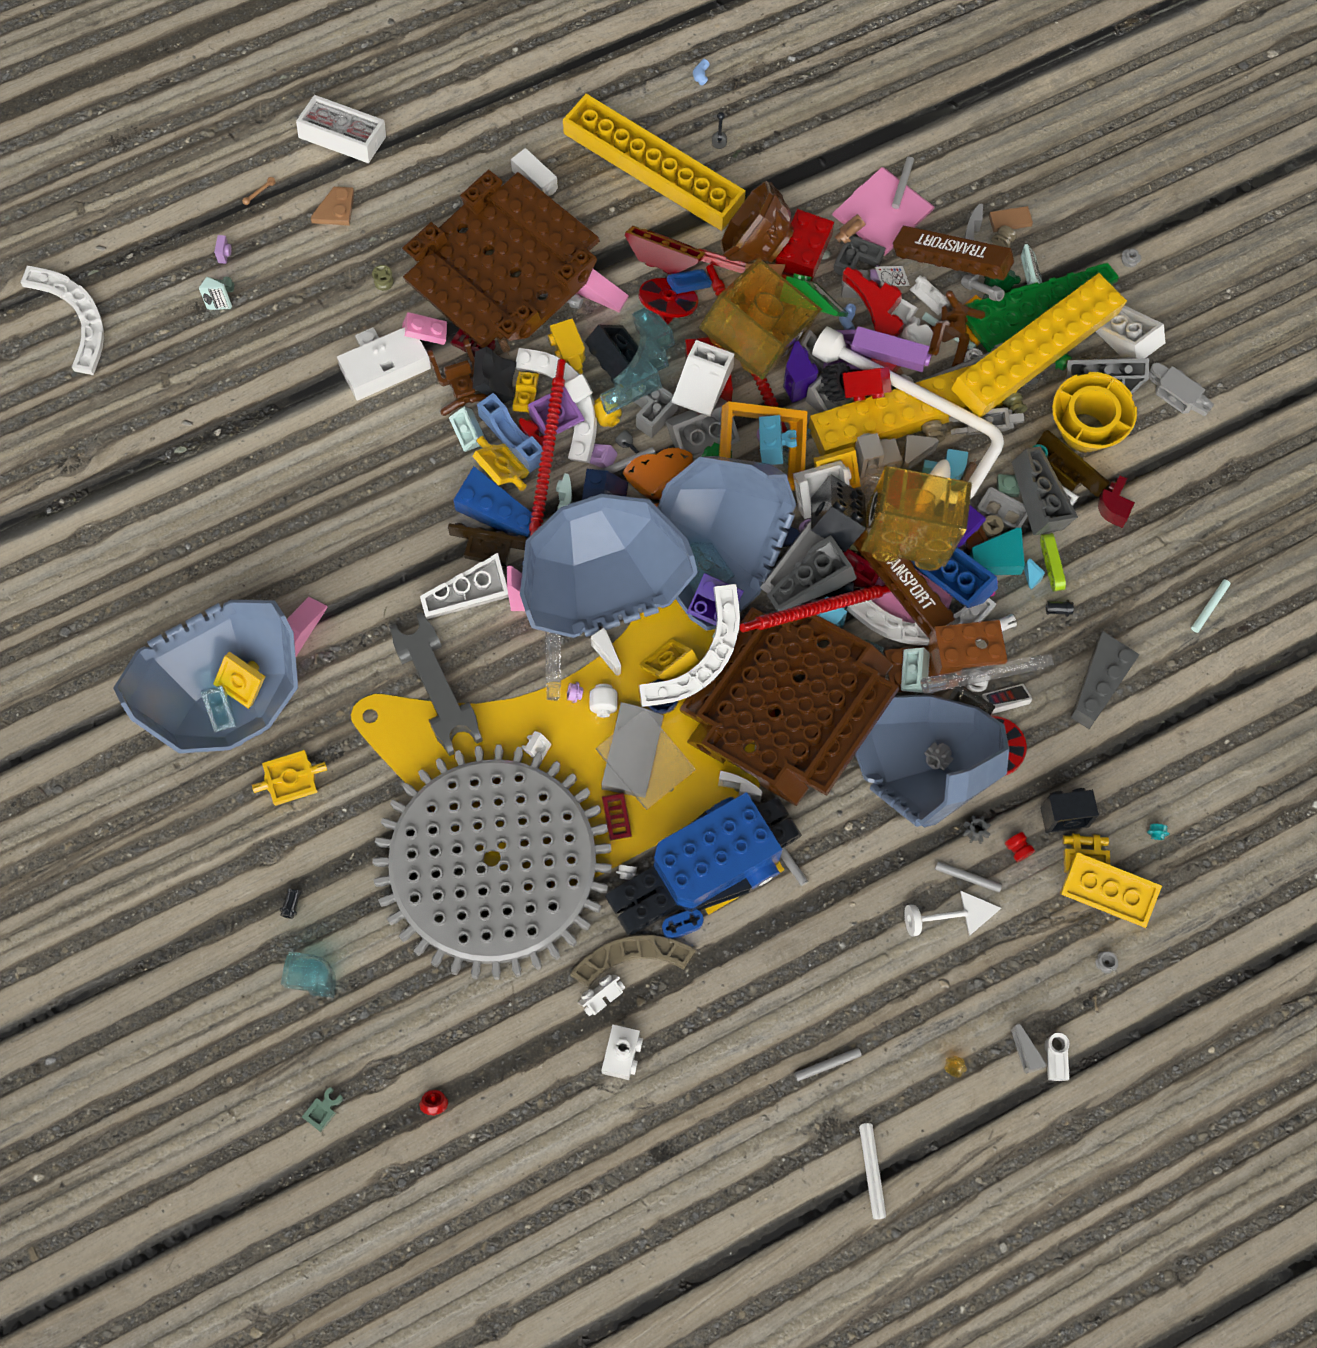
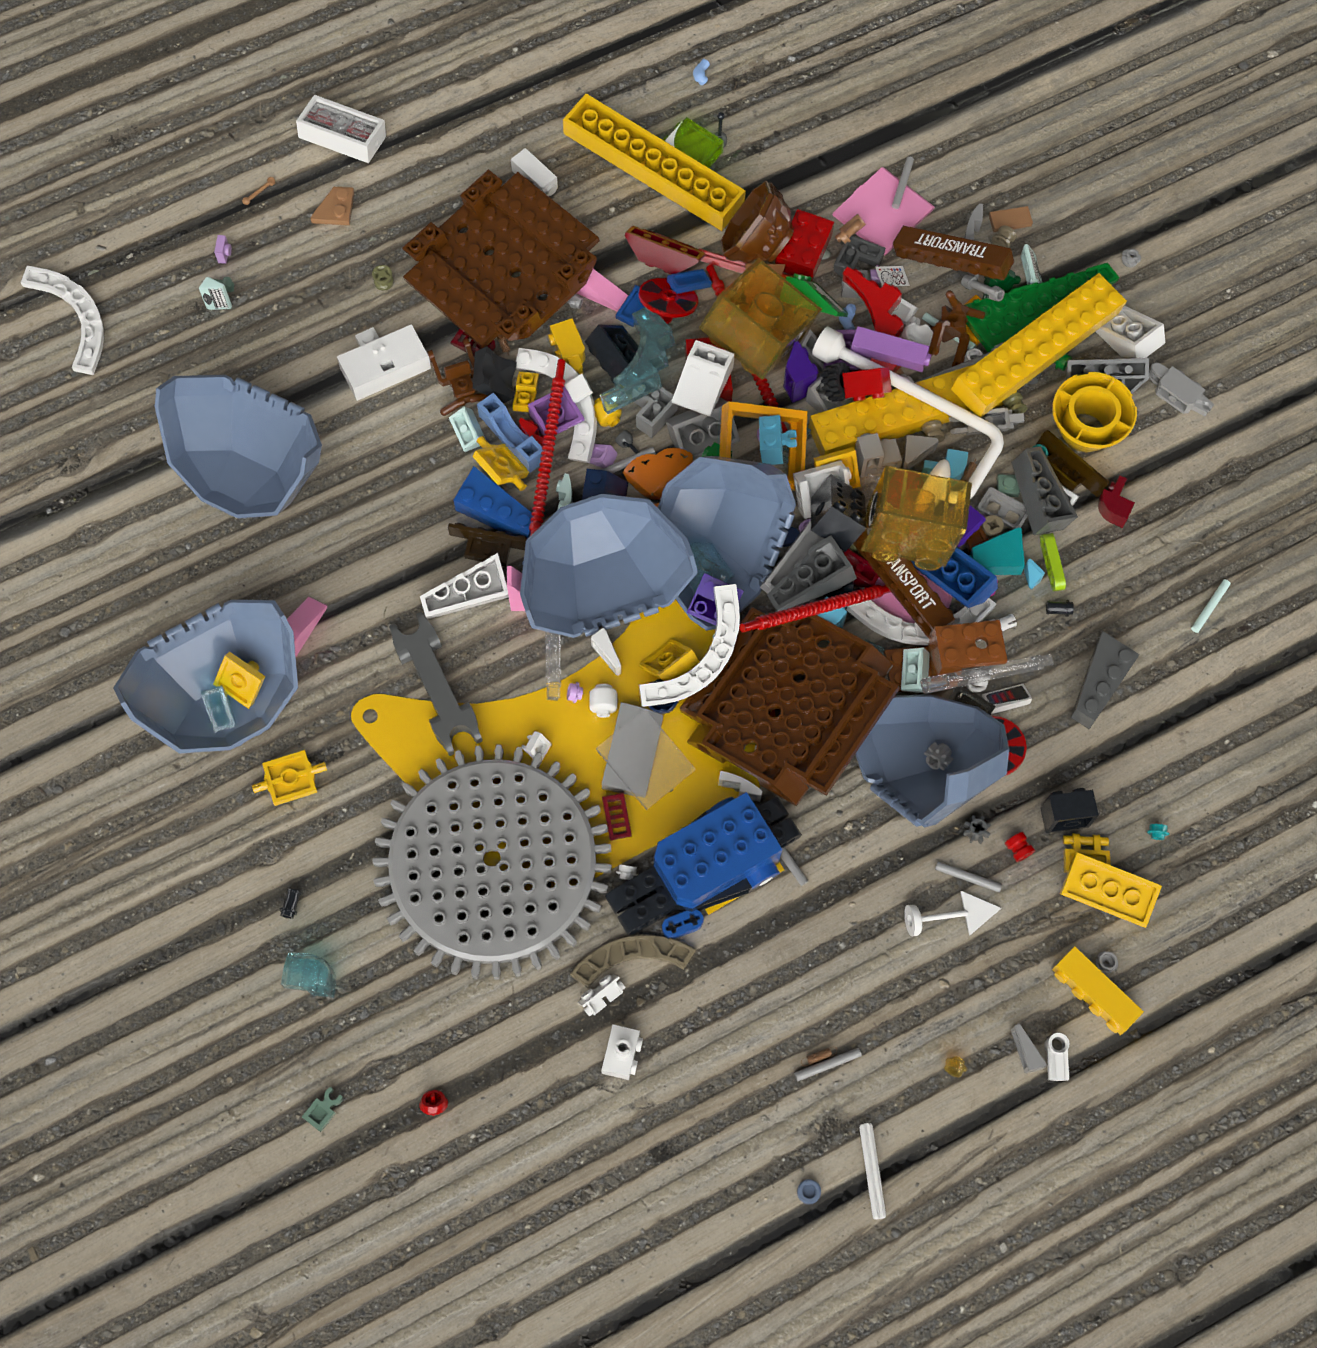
(236, 443): none -> sand blue windscreen
(425, 328): bright pink bracket -> none
(631, 305): none -> blue tile
(696, 142): none -> clear neon green panel
(808, 1191): none -> sand blue tile
(818, 1056): none -> medium nougat piece
(929, 295): white hinge -> none
(1097, 991): none -> yellow brick

